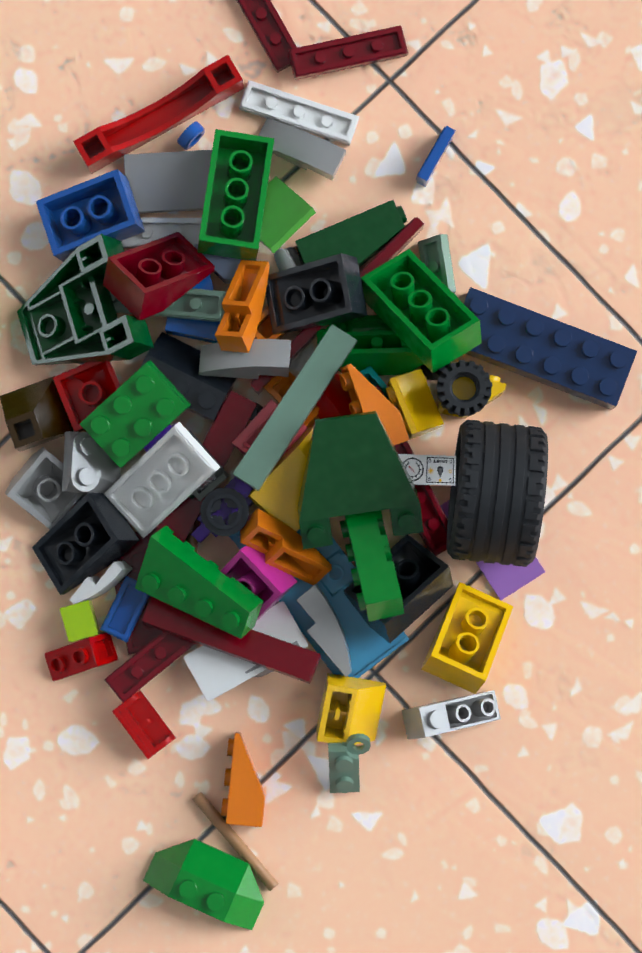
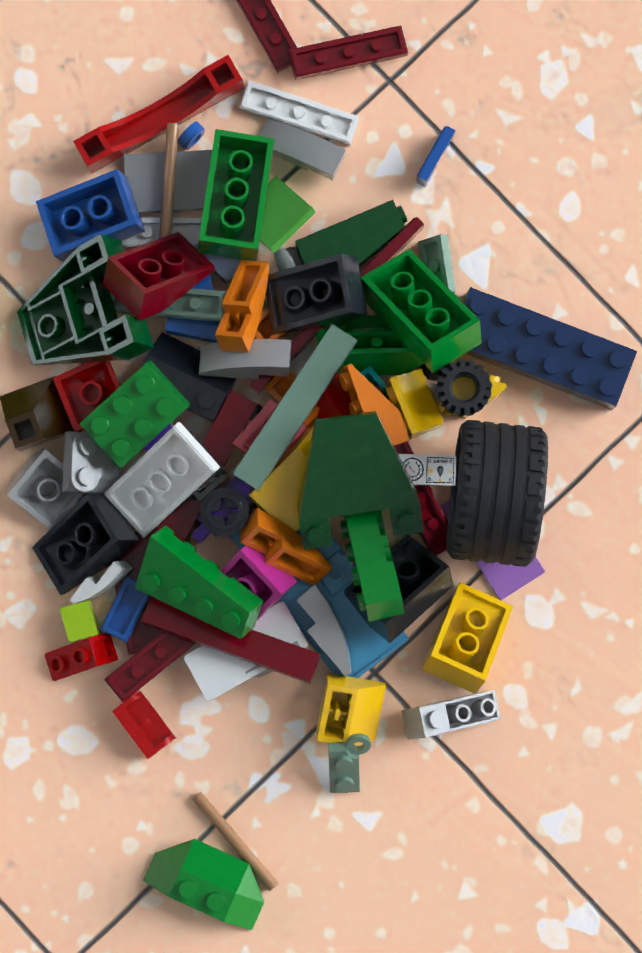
(169, 179): none -> medium nougat piece
(246, 793): orange slope -> none

